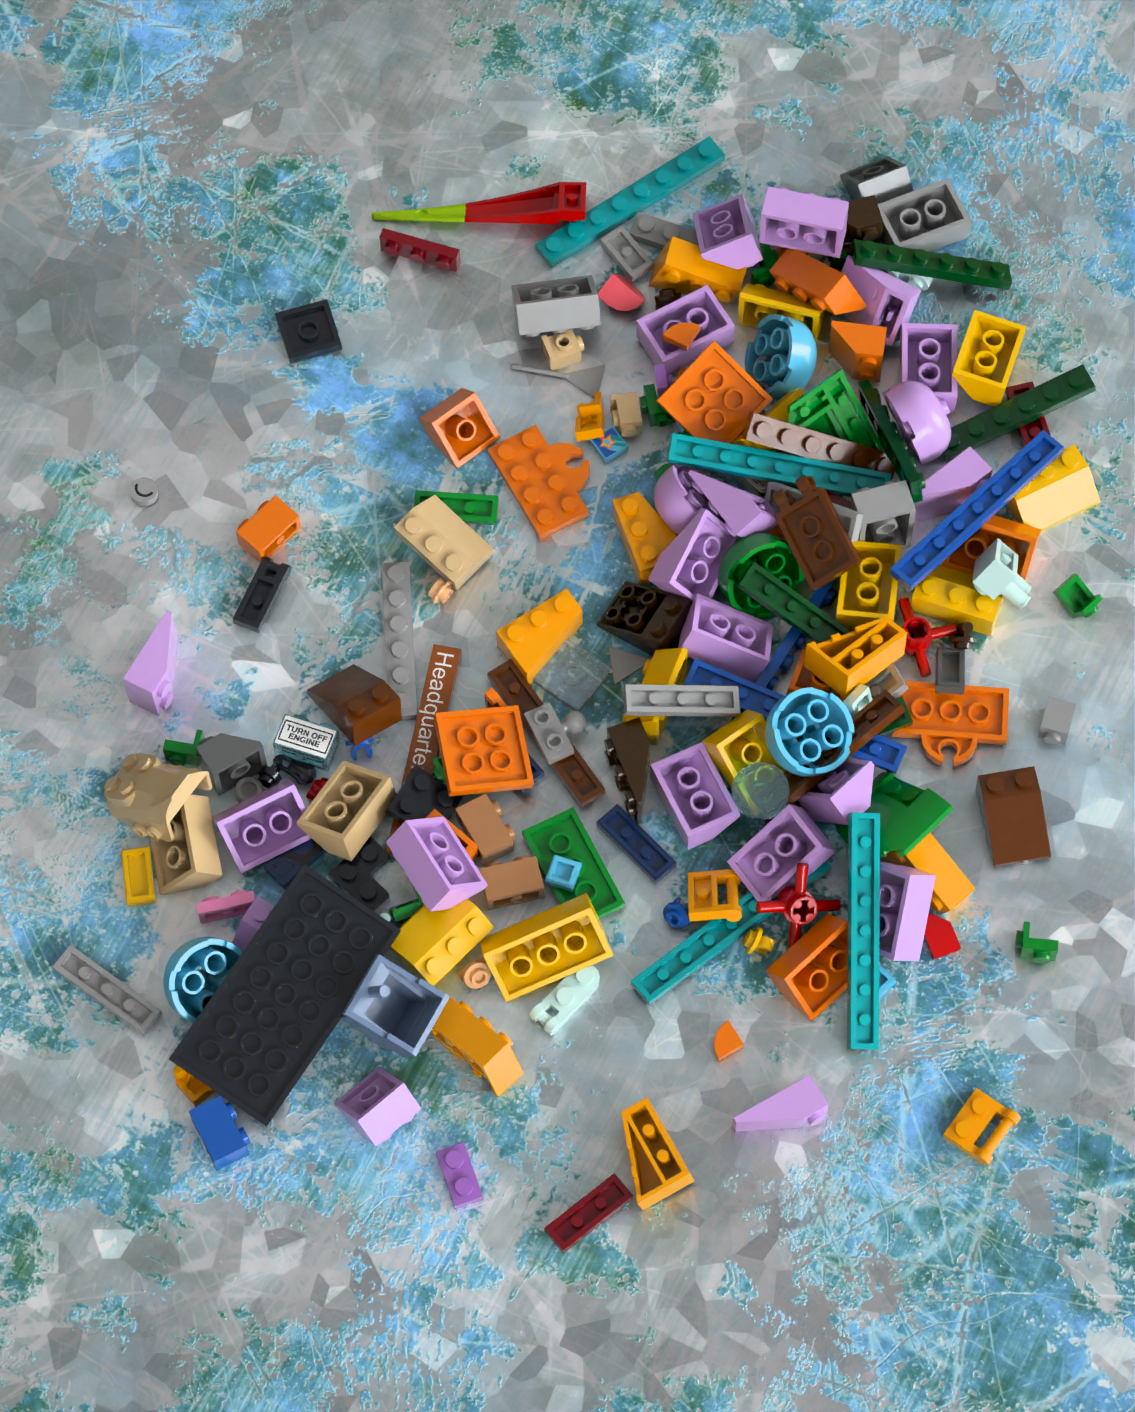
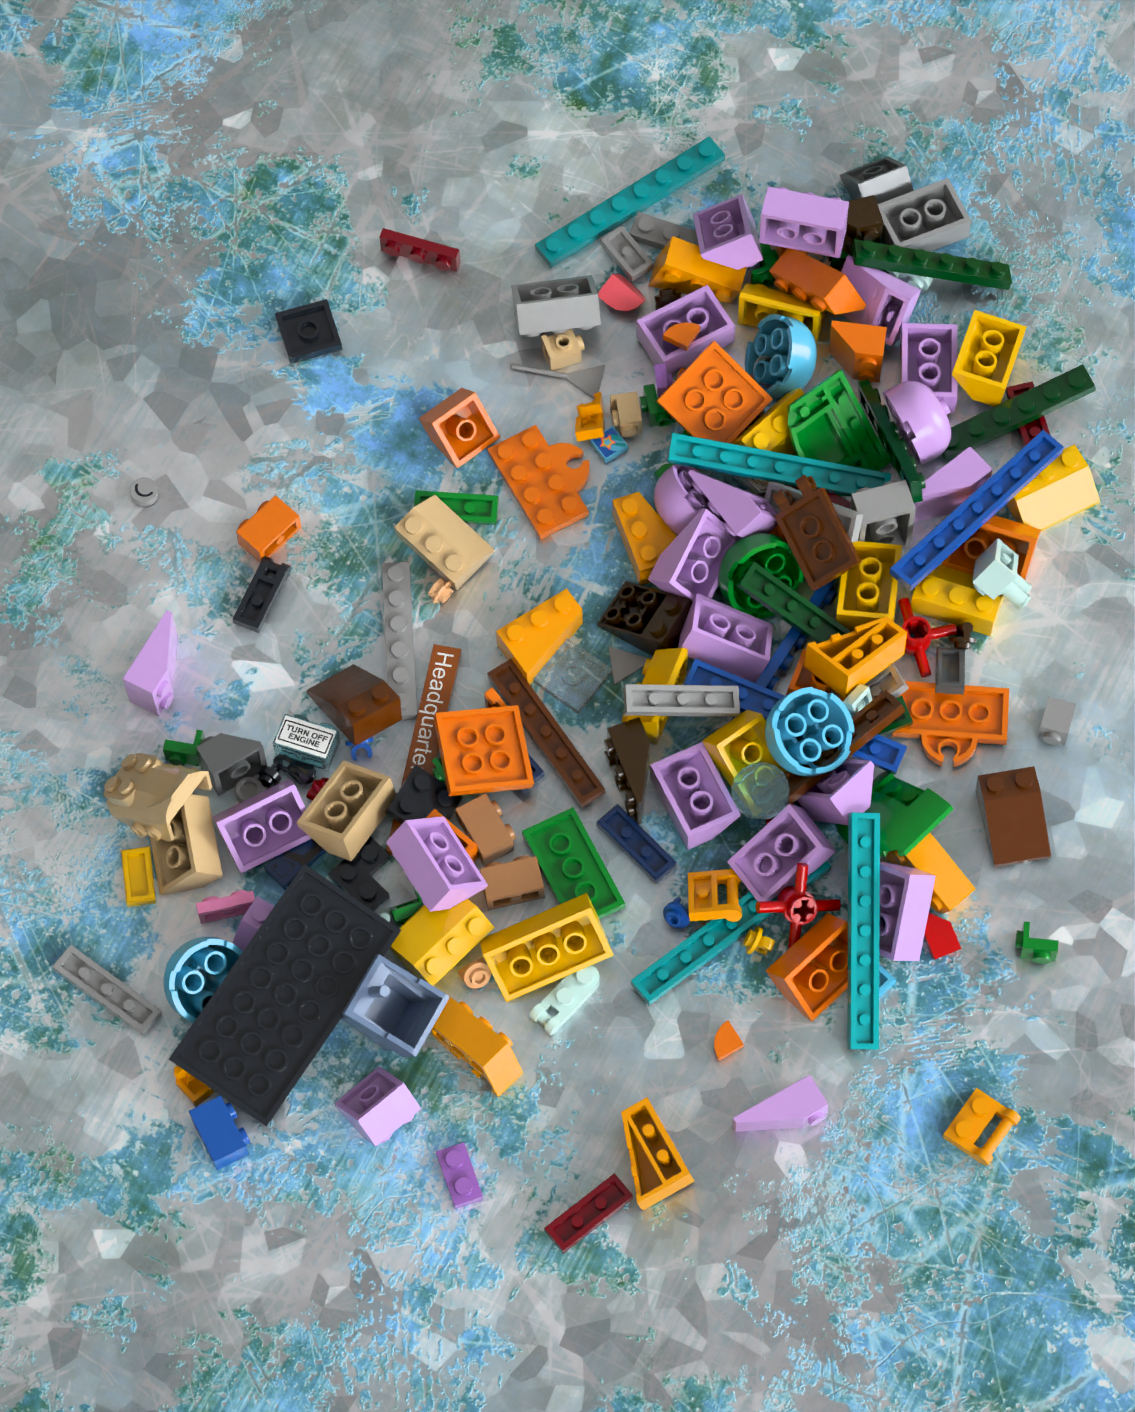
(534, 206): red plate -> none
(551, 733): light grey plate -> none
(563, 873): medium azure tile -> none
(813, 444): plate -> none
(1077, 597): green bracket -> none

